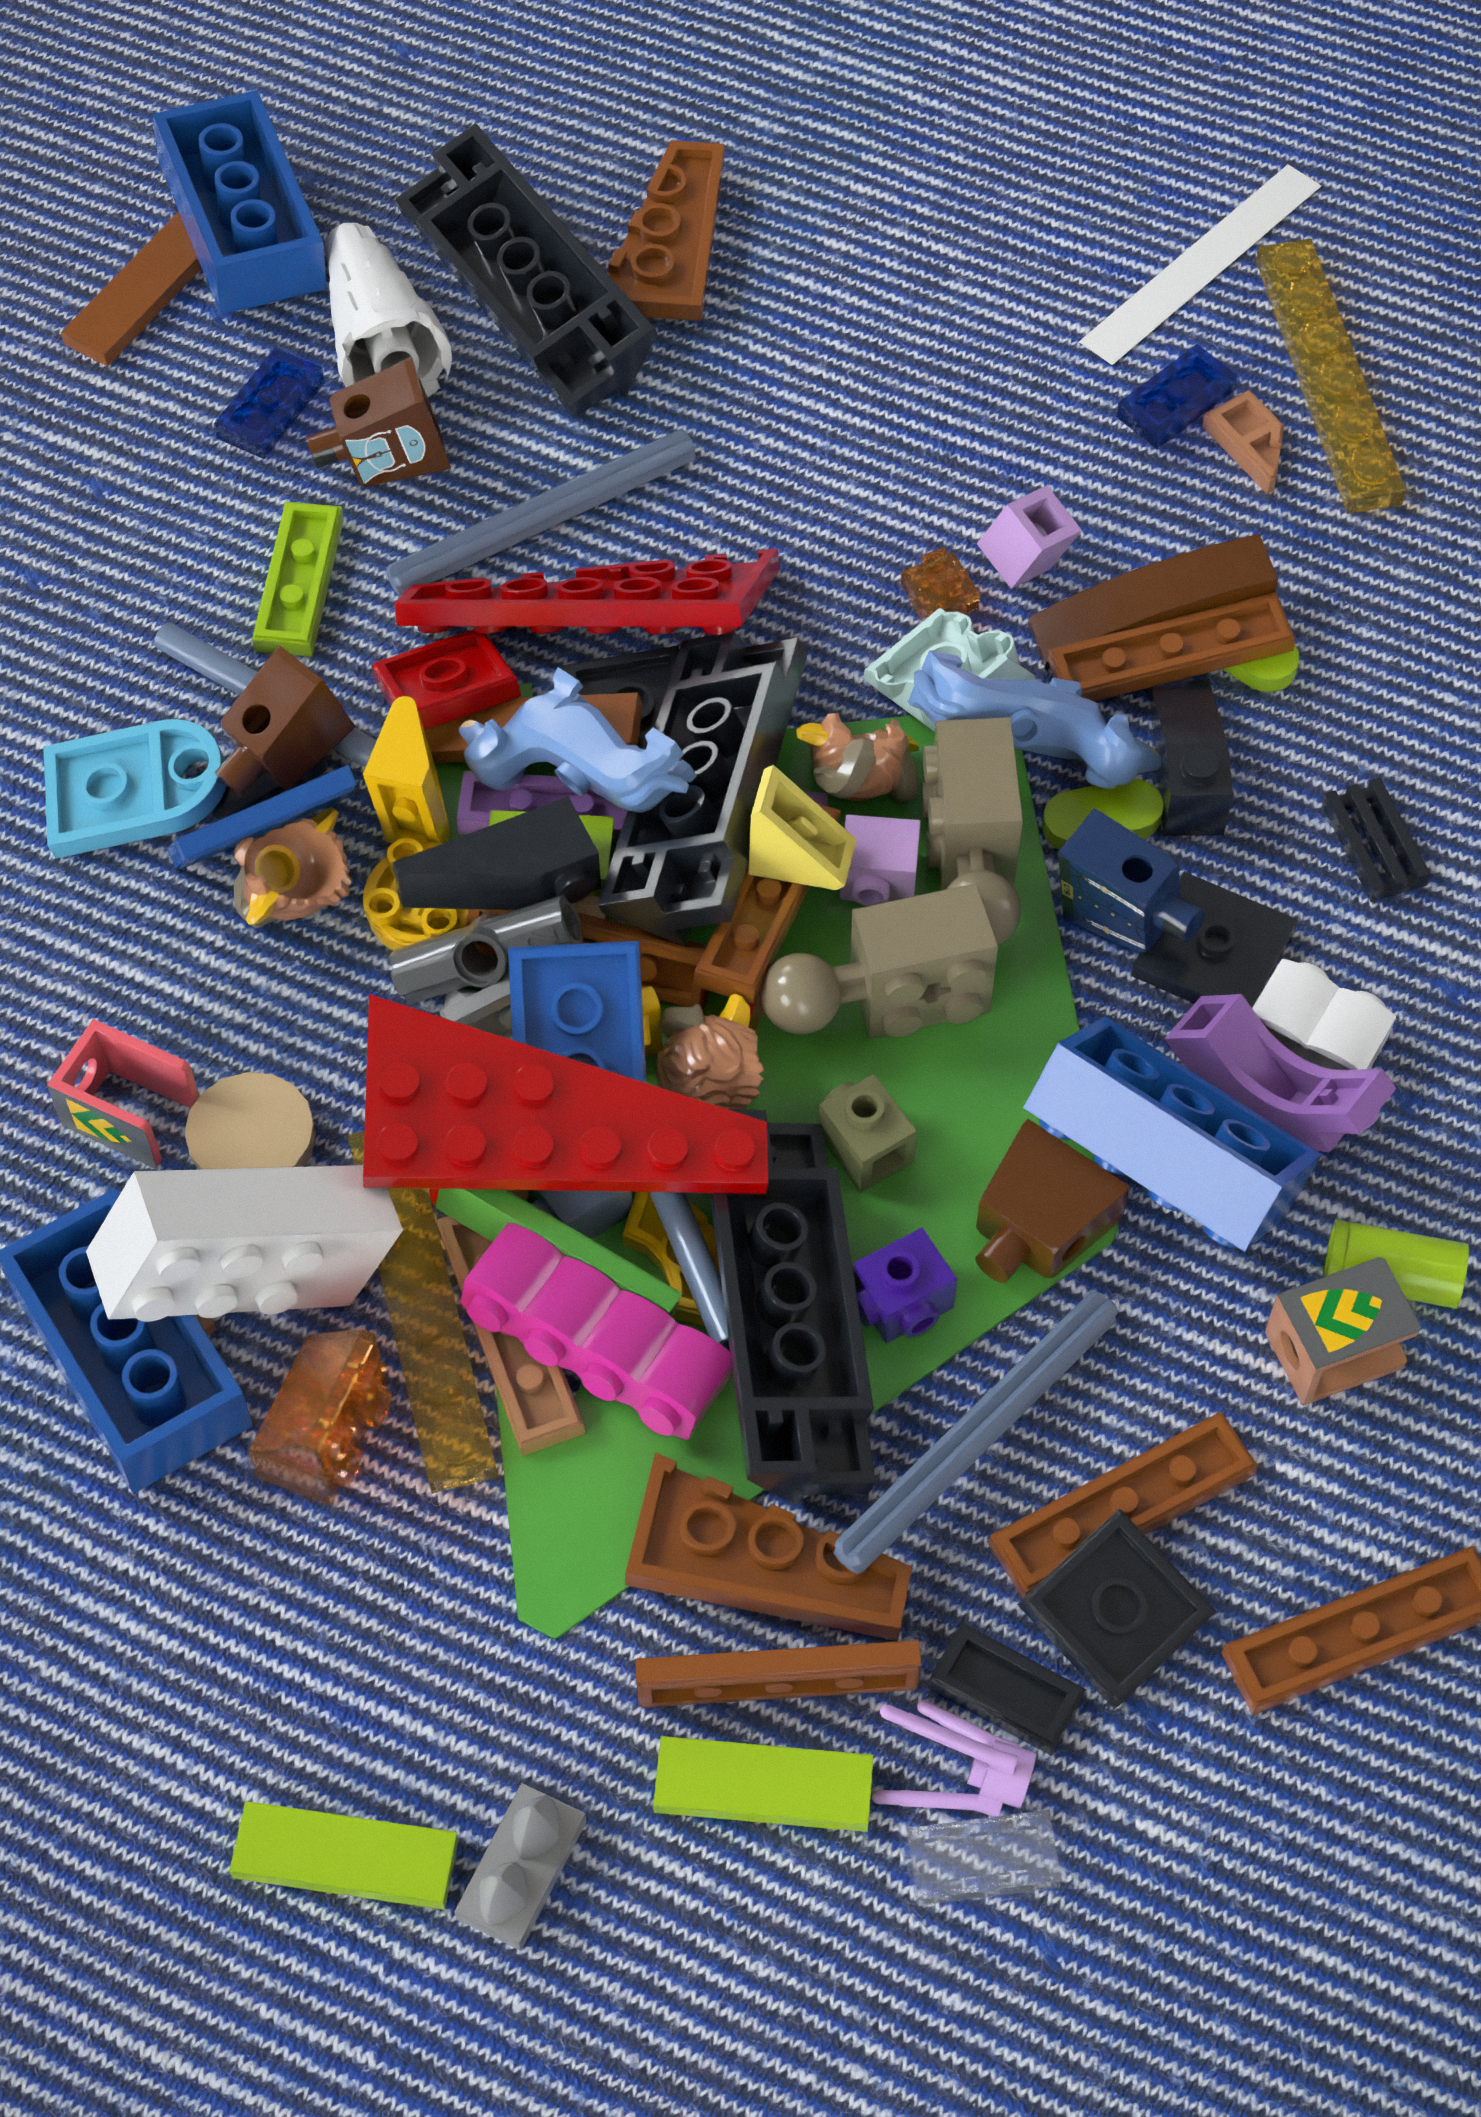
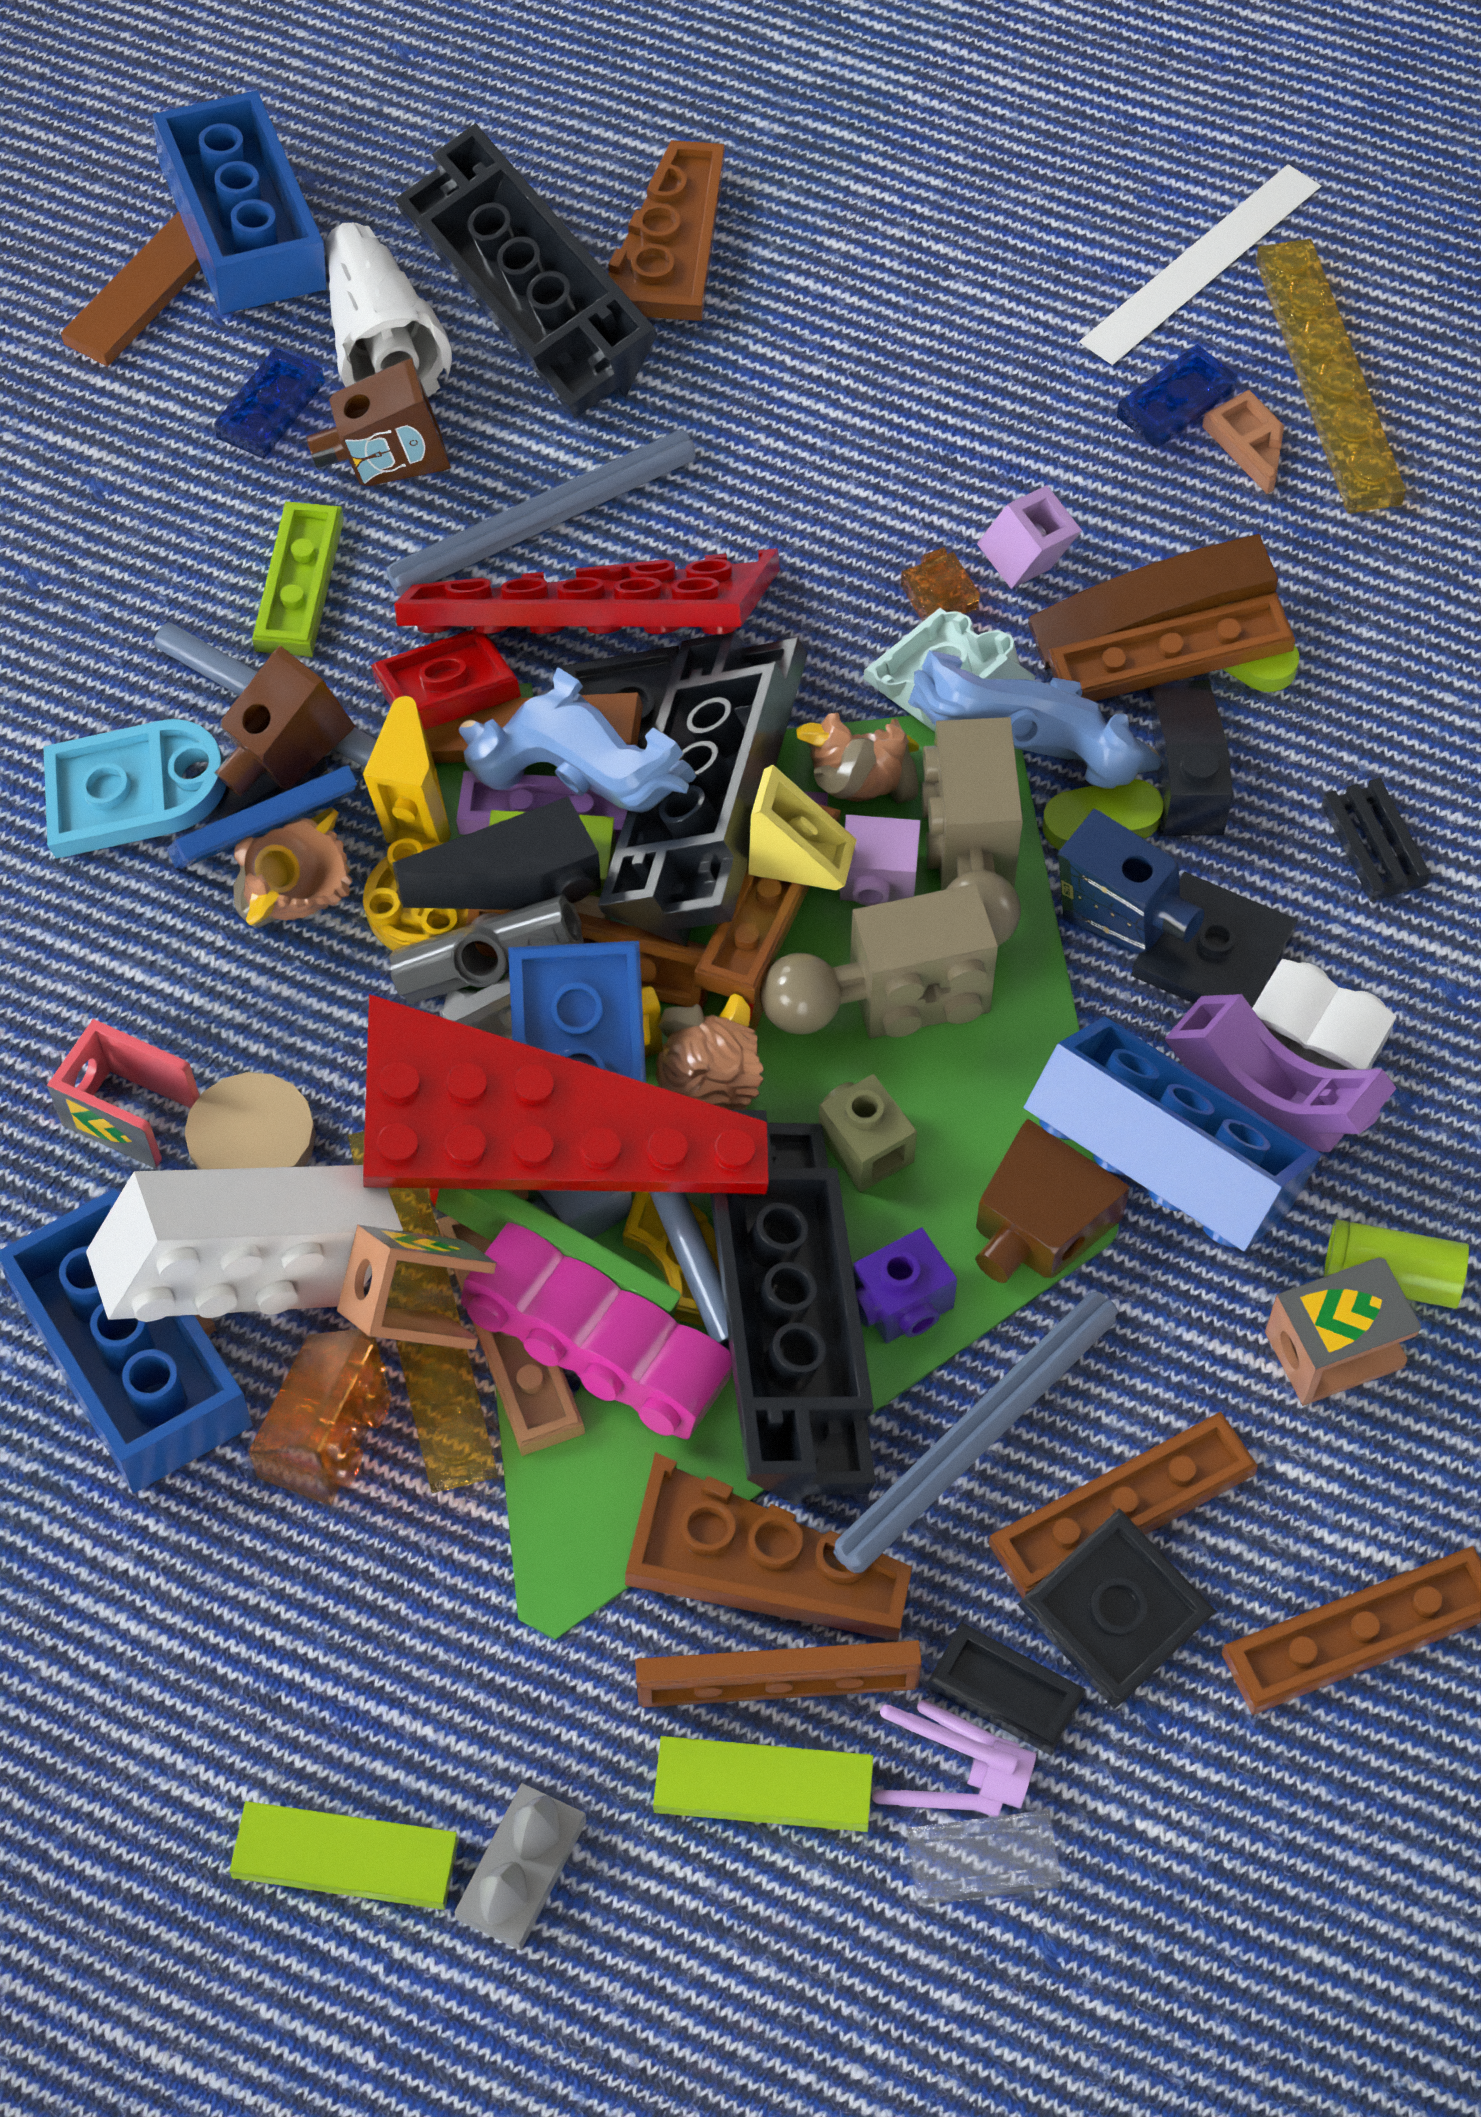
(382, 1250): none -> nougat piece

